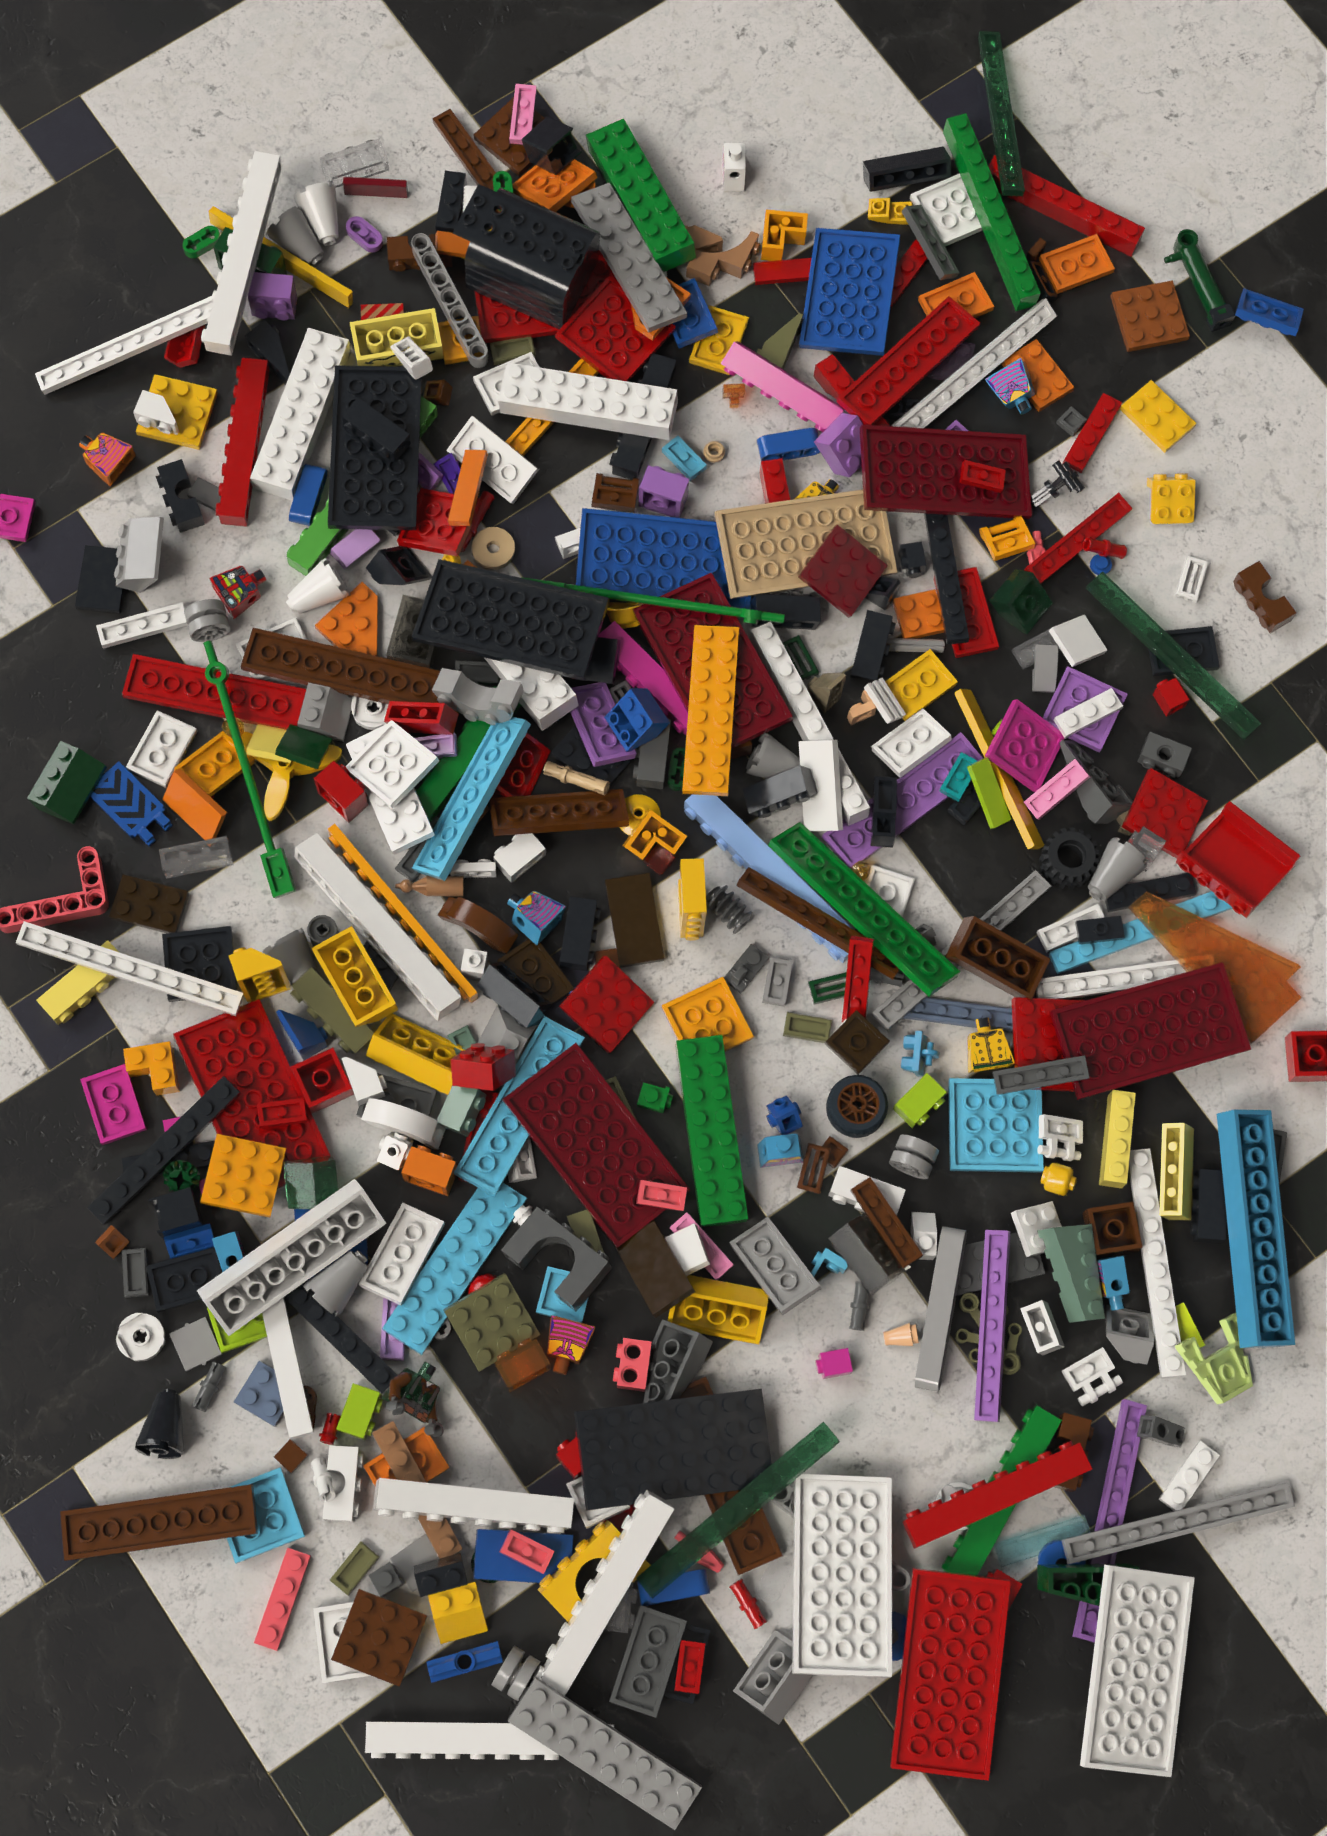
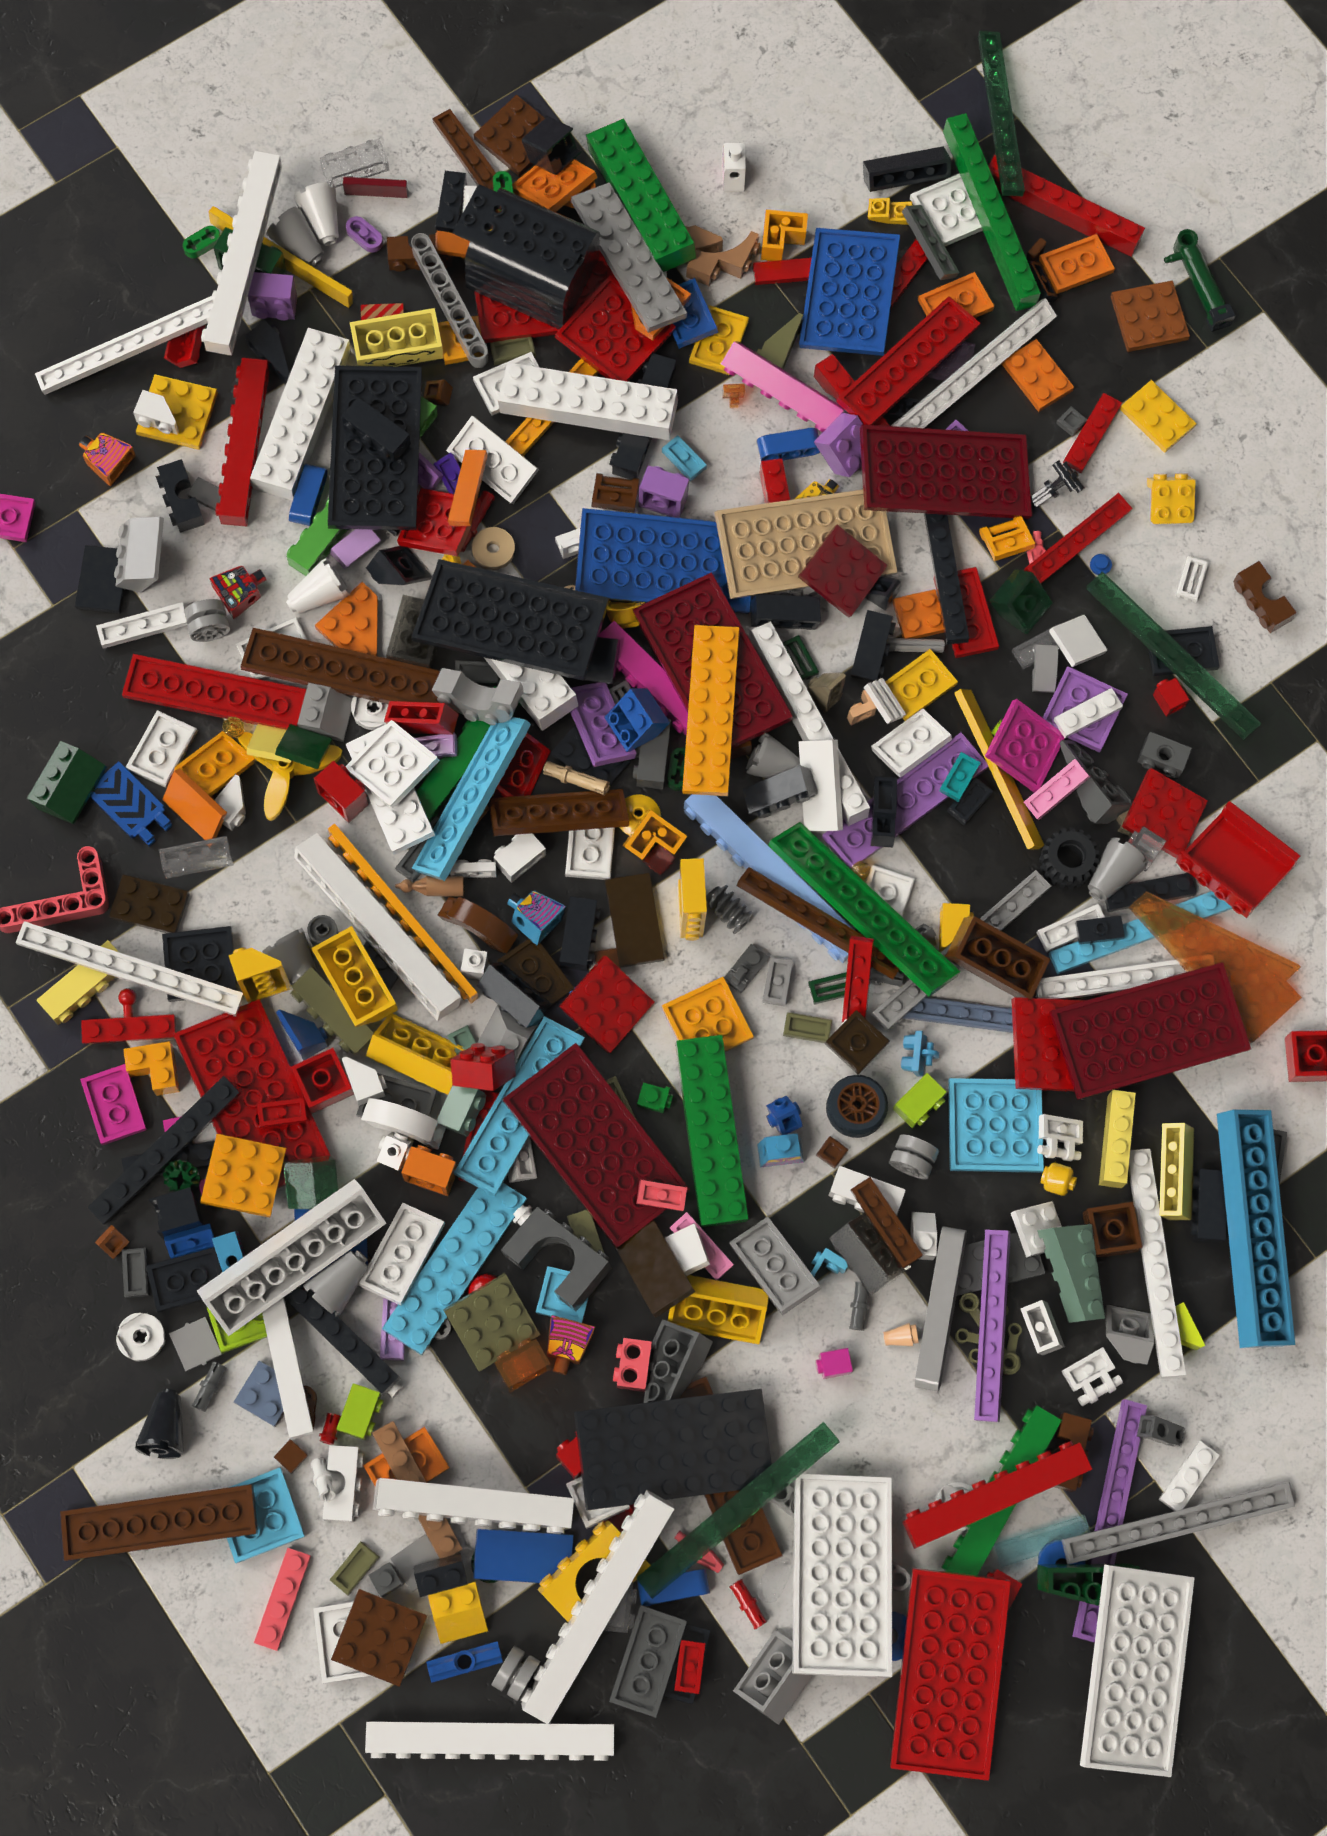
(129, 1027): none -> red plate
(232, 801): none -> white slope
(274, 860): green bar -> none
(413, 359): white slope -> none
(416, 1396): torso -> none
(522, 112): bright pink plate -> none
(526, 1551): coral plate -> none
(590, 853): none -> white tile
(604, 1753): light grey plate -> none
(714, 446): tan plate -> none
(749, 615): green bar -> none
(812, 1174): reddish brown tile -> none
(912, 559): black brick -> none
(950, 920): none -> yellow slope
(982, 476): red plate -> none
(987, 1048): yellow torso -> none
(989, 793): lime tile -> none
(1013, 386): torso -> none
(1040, 1075): dark grey plate -> none
(1104, 548): red pin -> none
(1114, 1270): dark azure torso -> none
(1224, 1371): yellowish green wing -> none
(1269, 312): blue plate -> none

